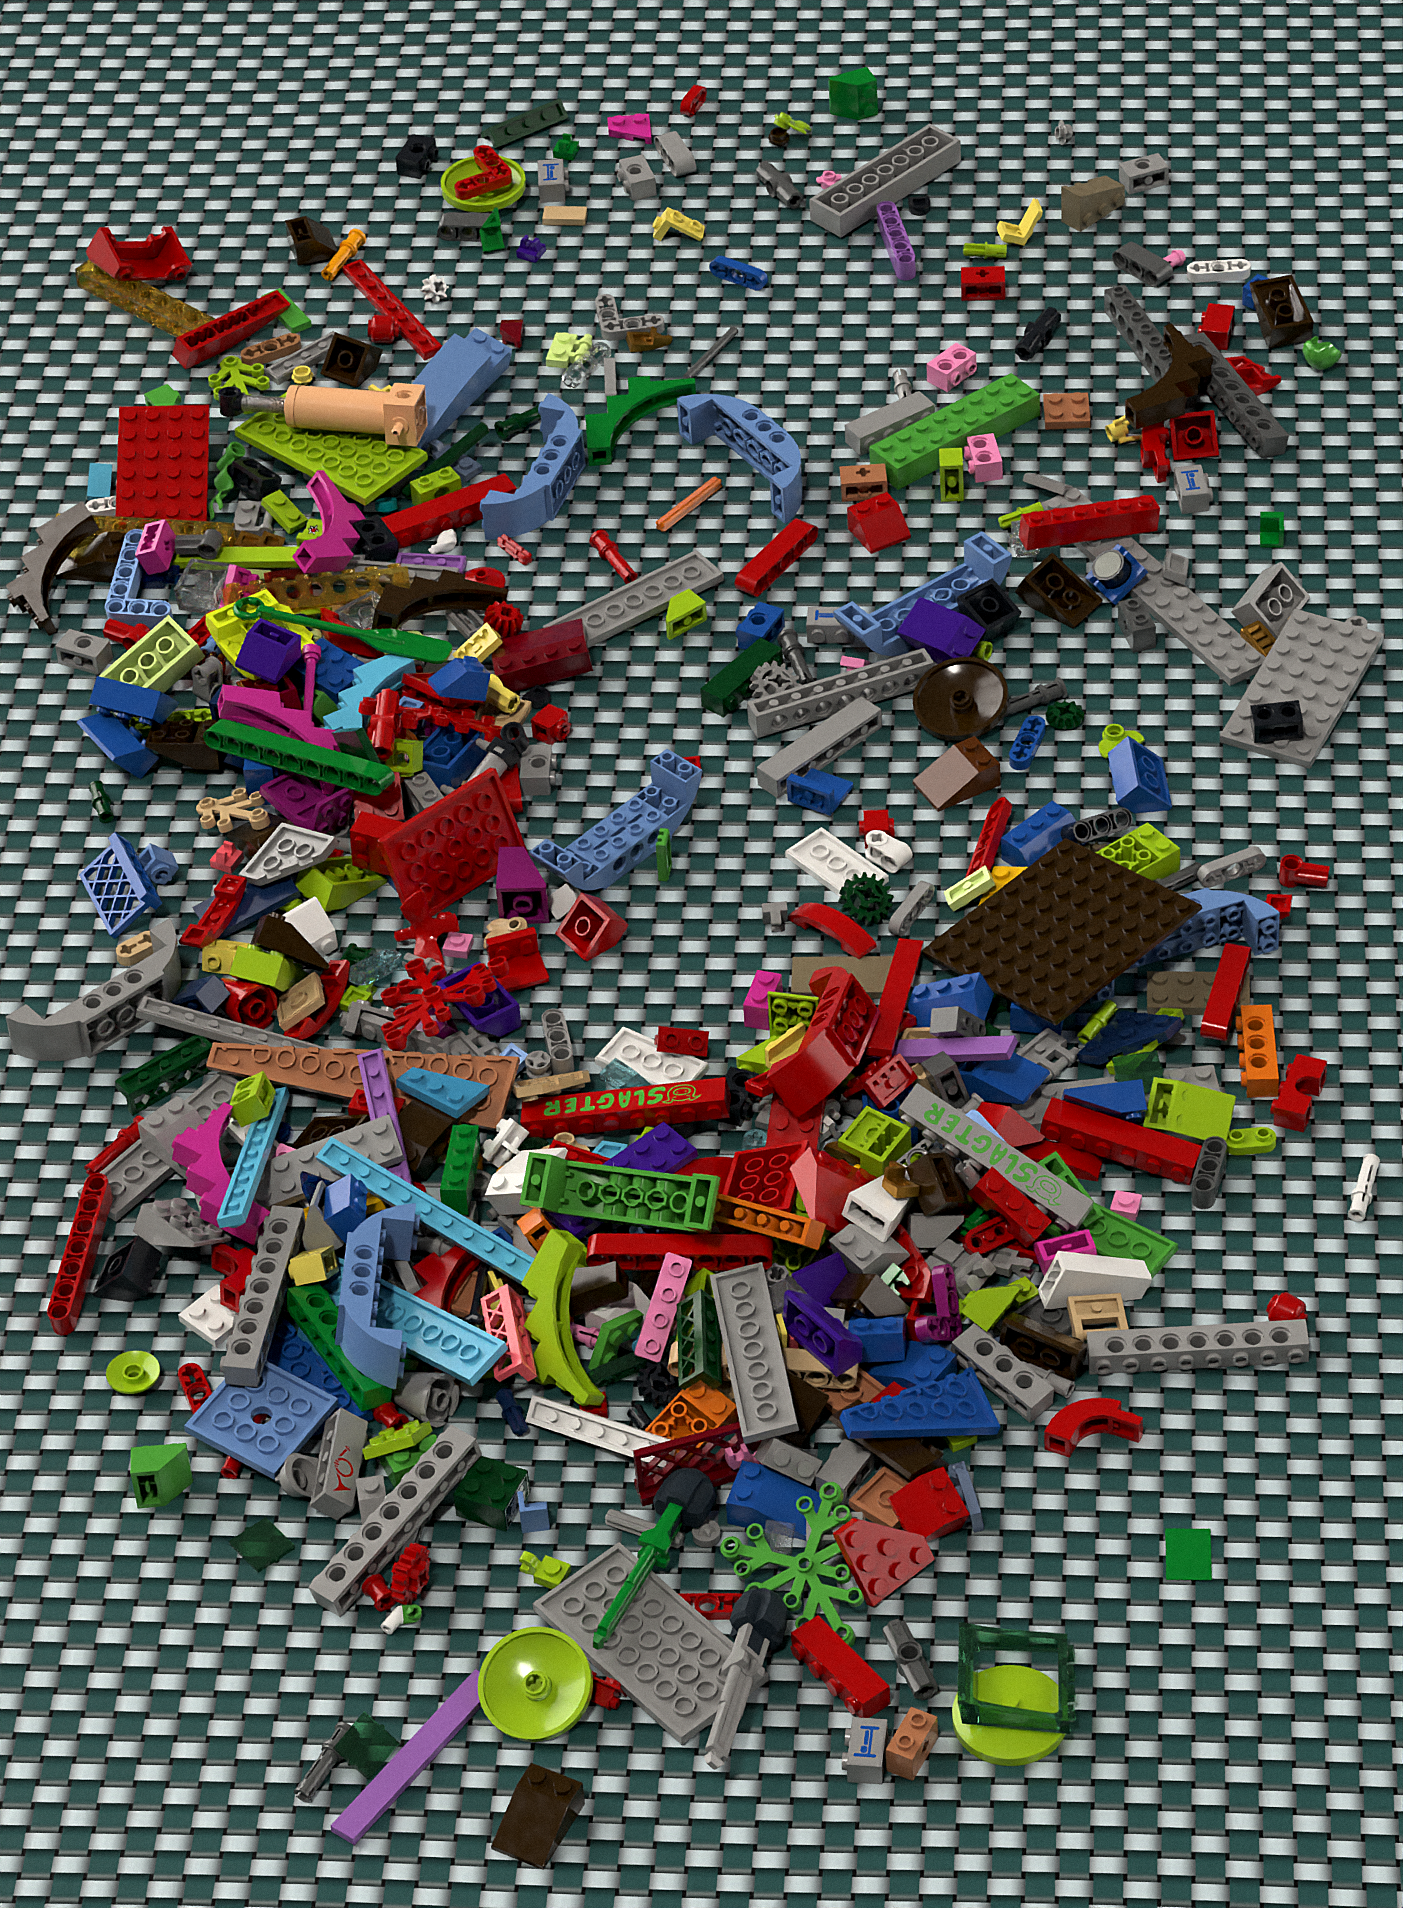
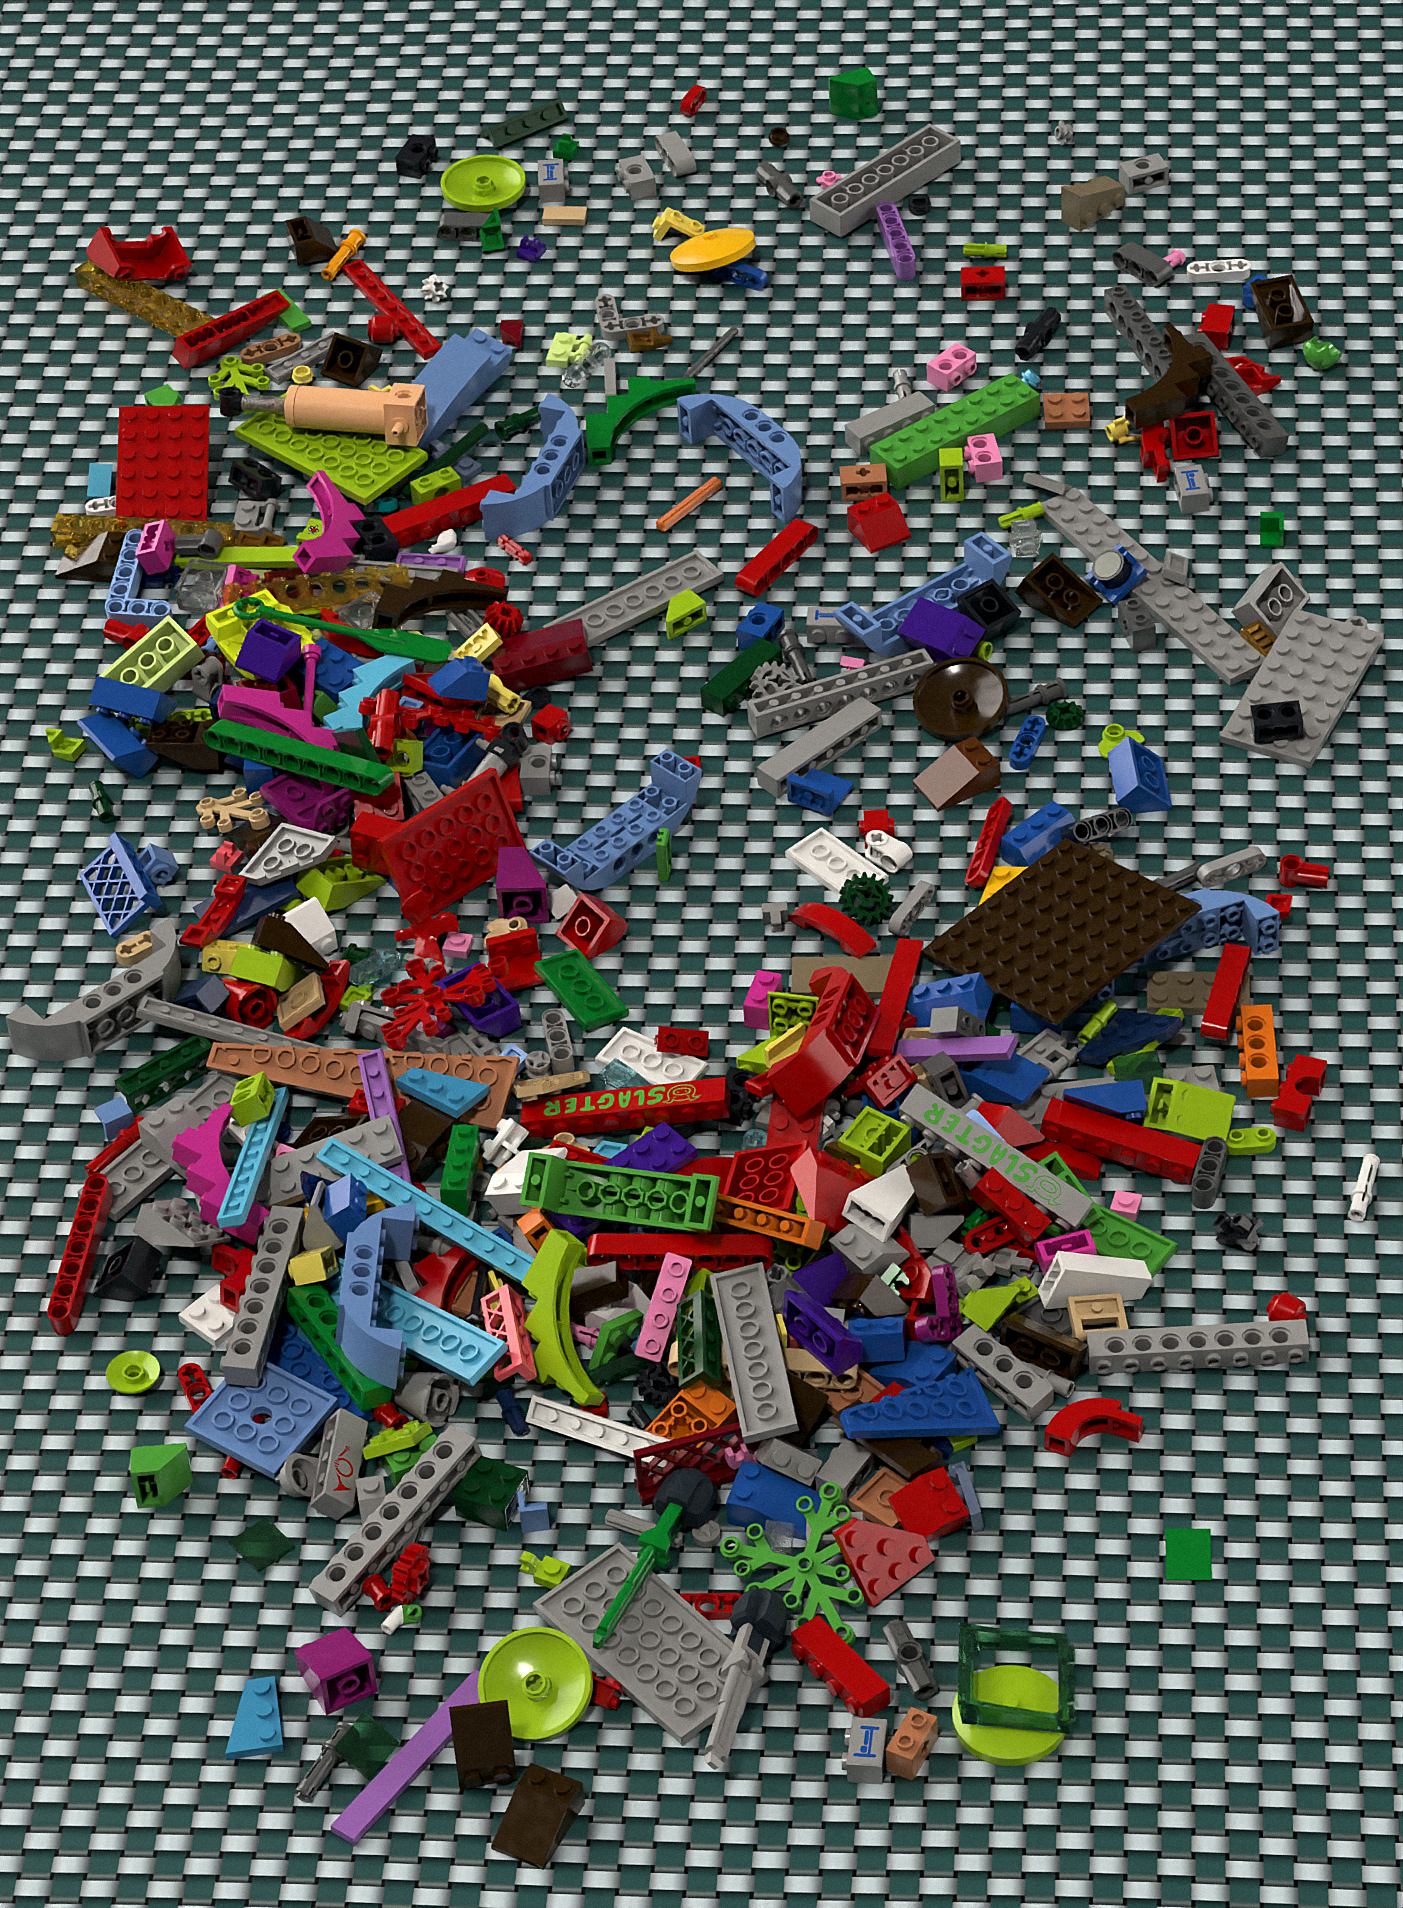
(55, 543): arch -> none
(65, 747): none -> lime slope
(84, 652): light grey brick -> none
(114, 1117): none -> medium blue panel
(223, 481): bright green flag -> none
(257, 1721): none -> dark azure wing
(284, 512): lime plate -> none
(337, 1670): none -> magenta slope
(483, 1744): none -> dark brown slope
(495, 176): red beam -> none
(581, 989): none -> green tile
(609, 551): red pin -> none
(630, 127): dark pink wing -> none
(713, 249): none -> yellow dish
(786, 121): lime plate -> none
(896, 1183): pearl gold slope -> none
(942, 1444): none -> clear blue plate
(969, 888): yellowish green plate -> none
(1020, 233): light yellow bracket -> none
(1031, 378): none -> medium azure plate
(1089, 522): red brick -> none
(1145, 853): lime slope -> none
(1238, 1230): none -> black hips

